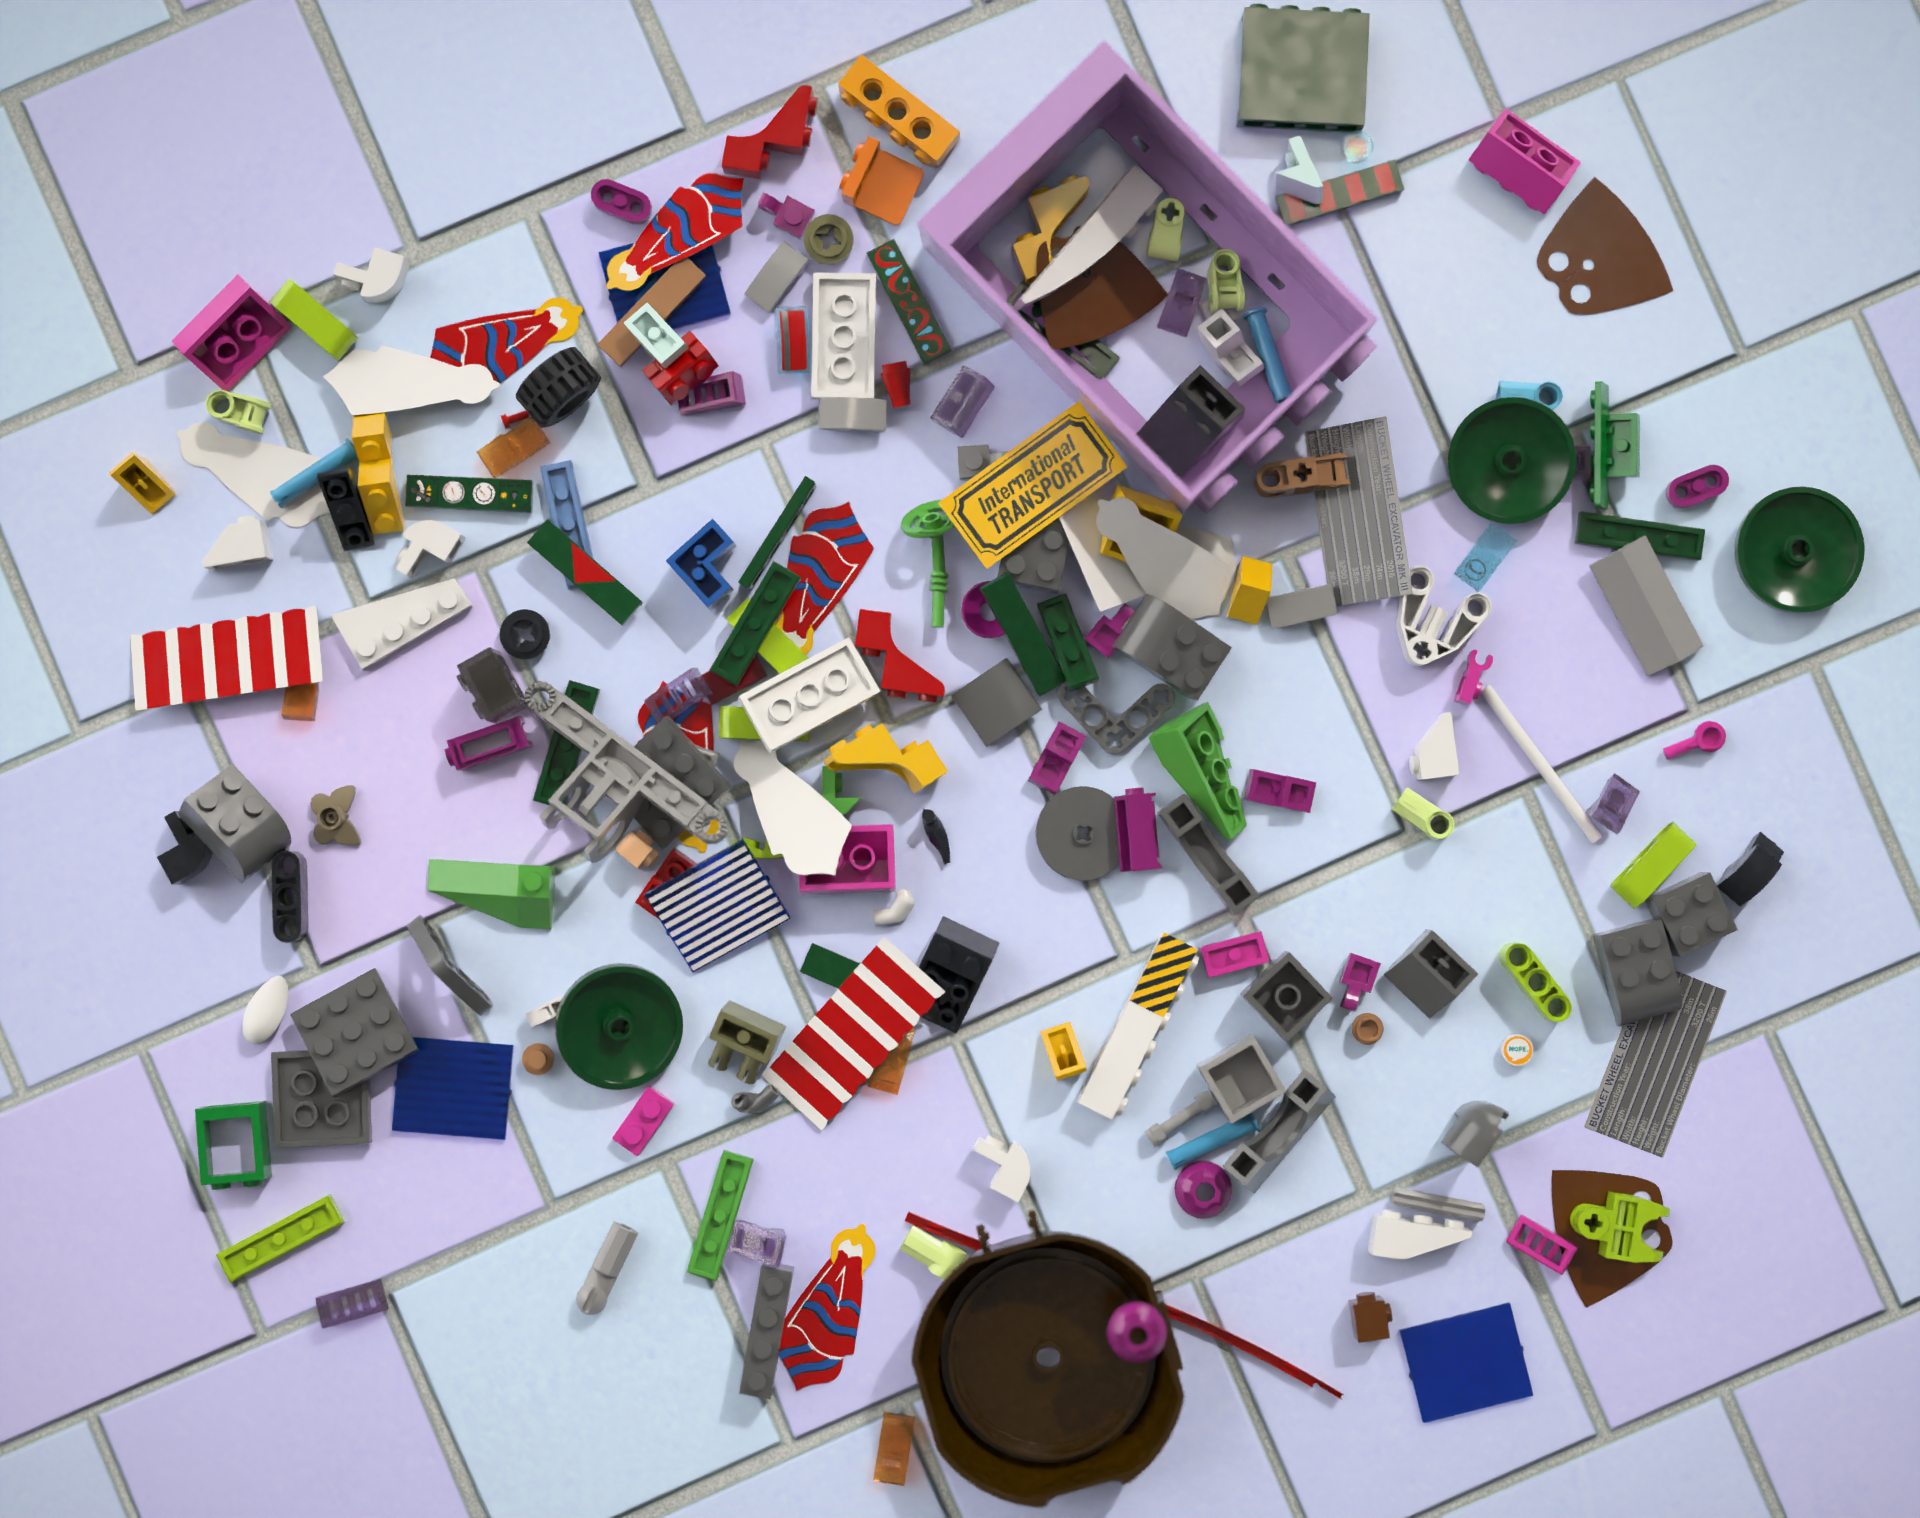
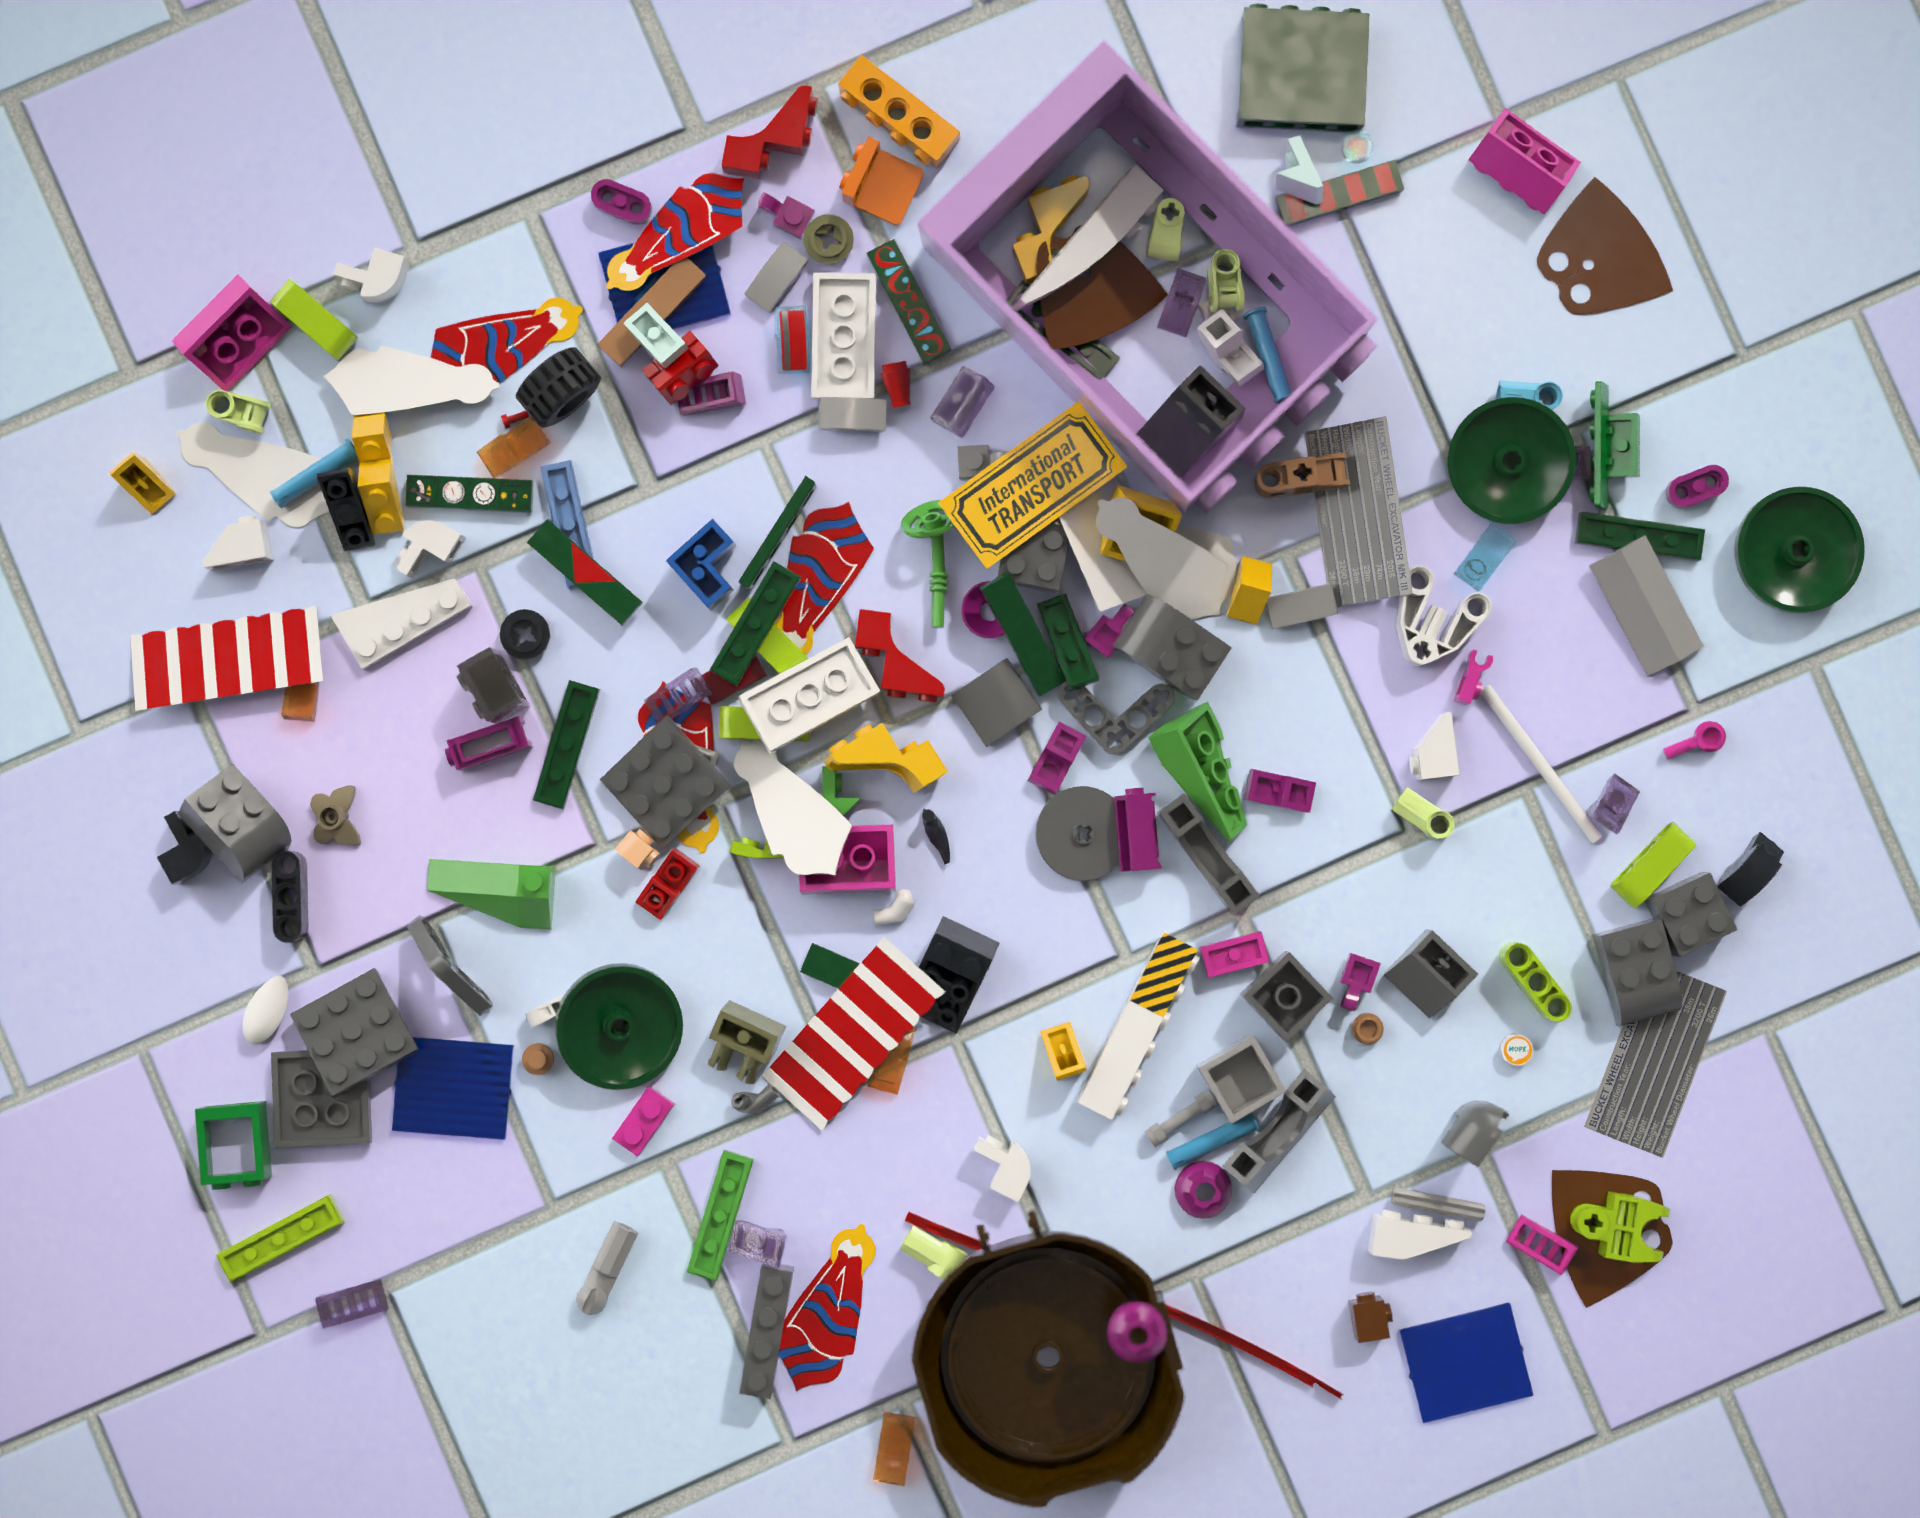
(615, 772): light grey piece -> none
(717, 905): piece -> none

